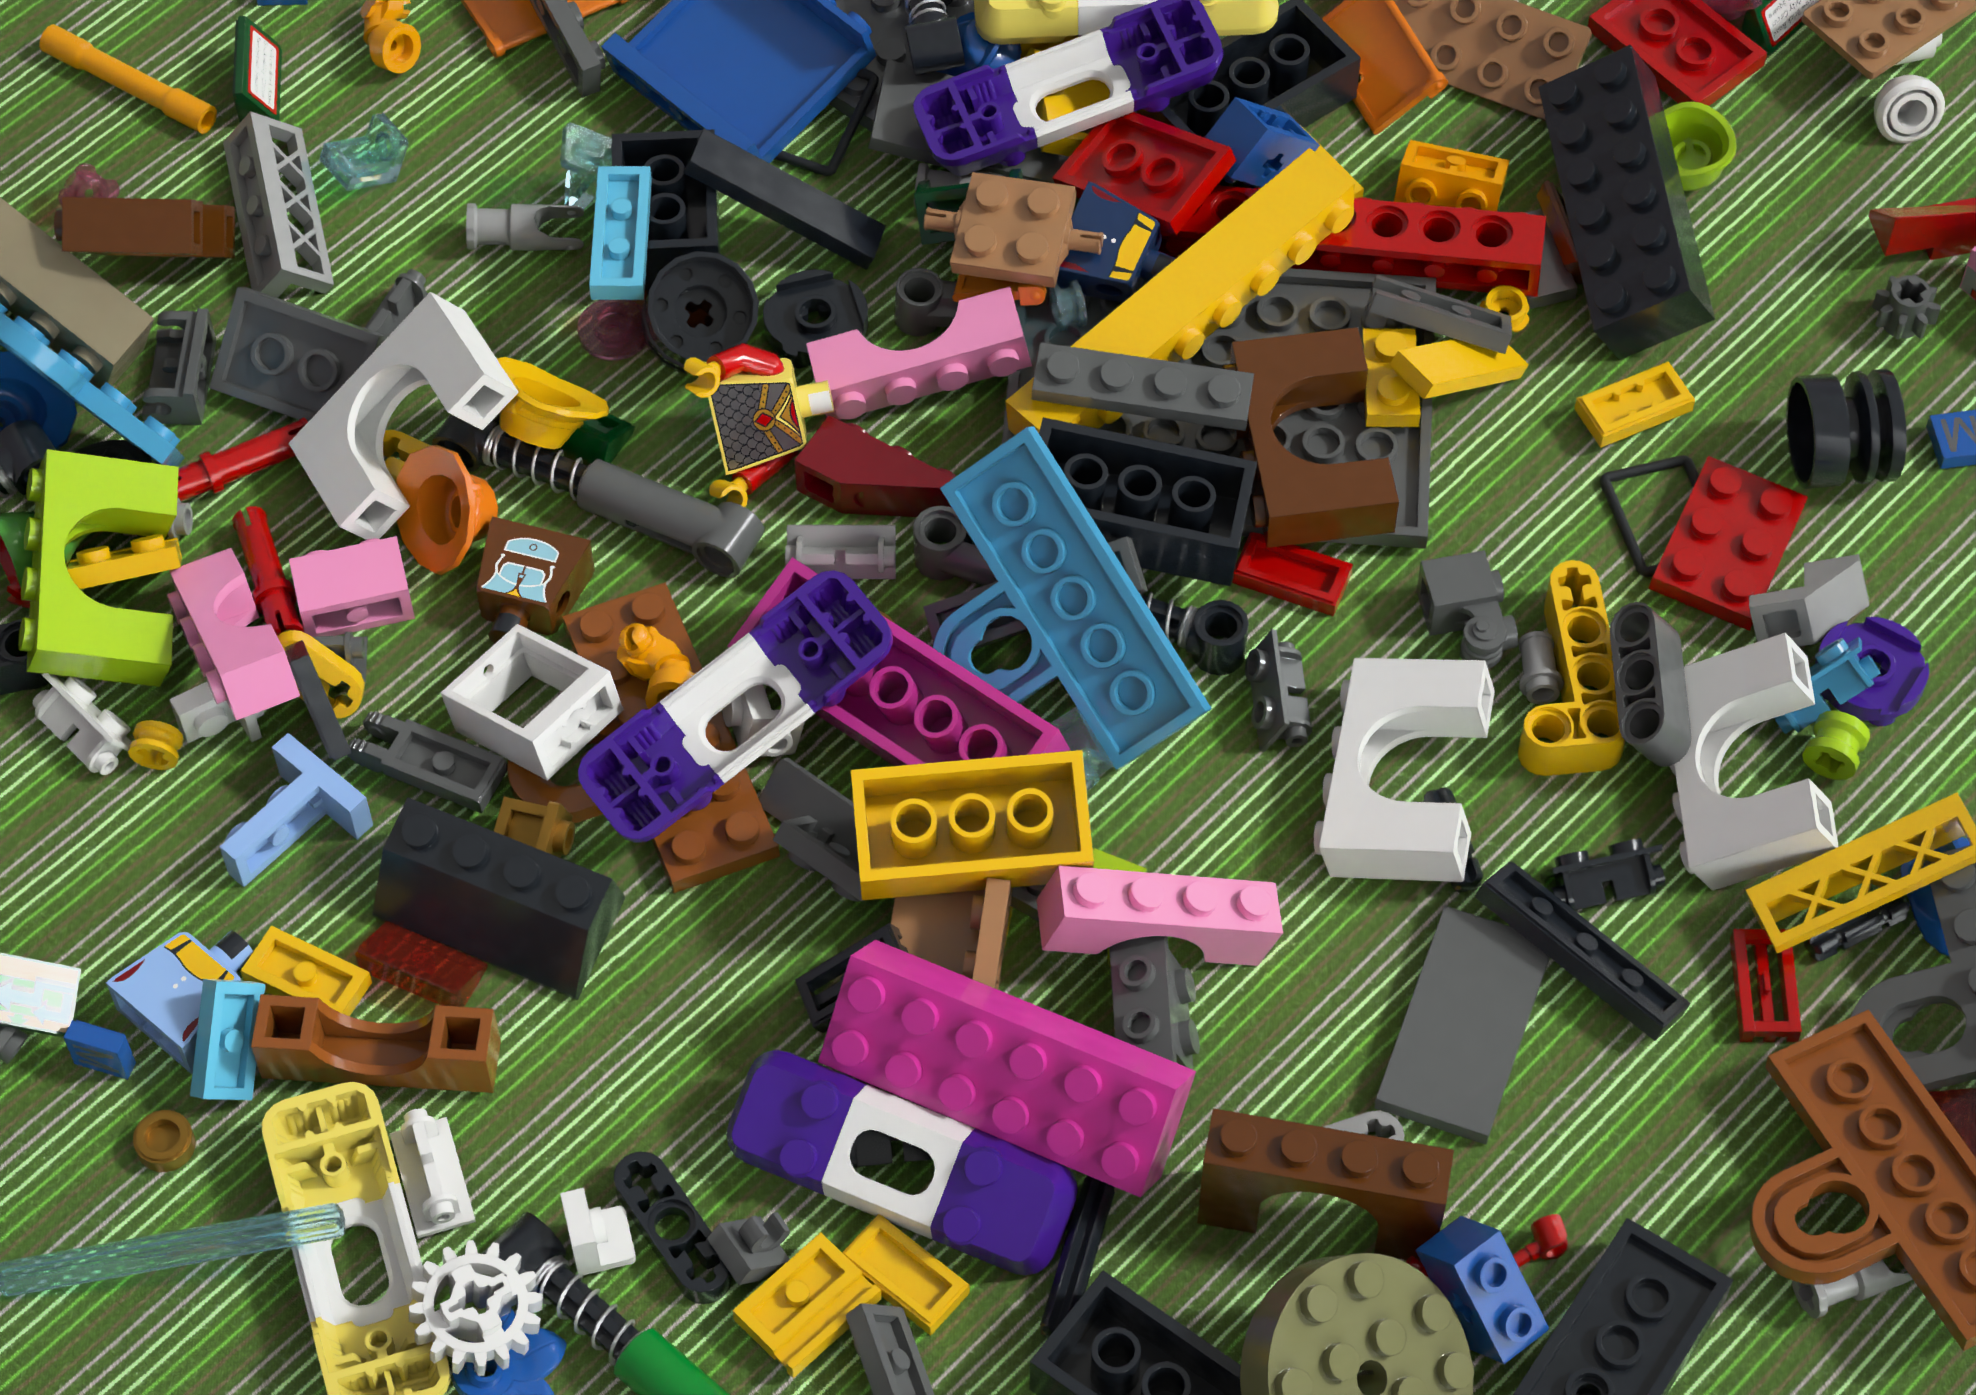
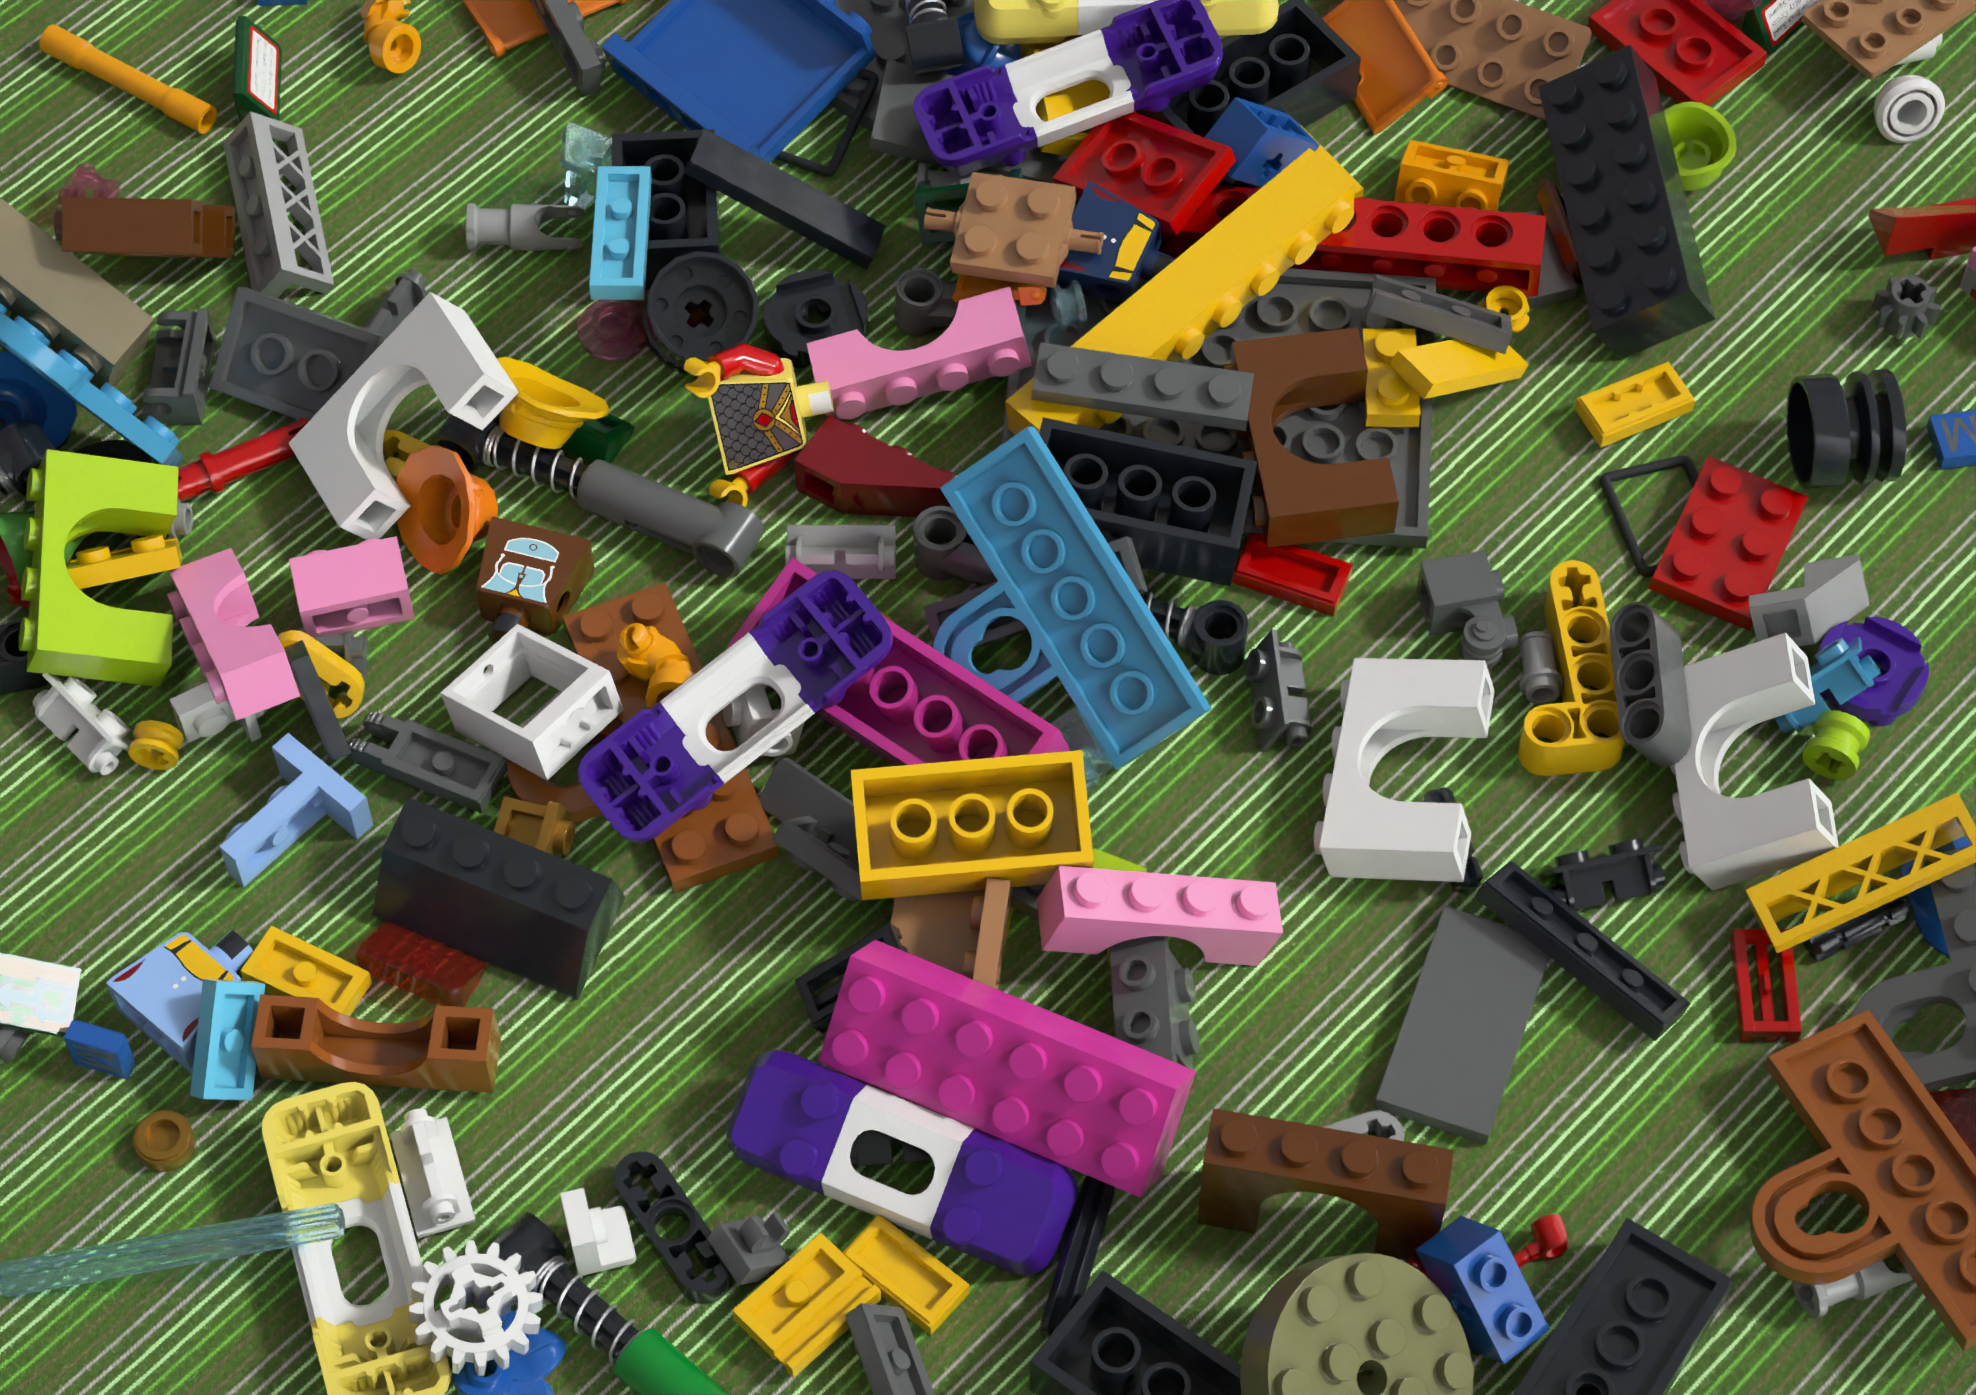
(273, 593): red pin -> none
(369, 158): clear light blue bracket -> none

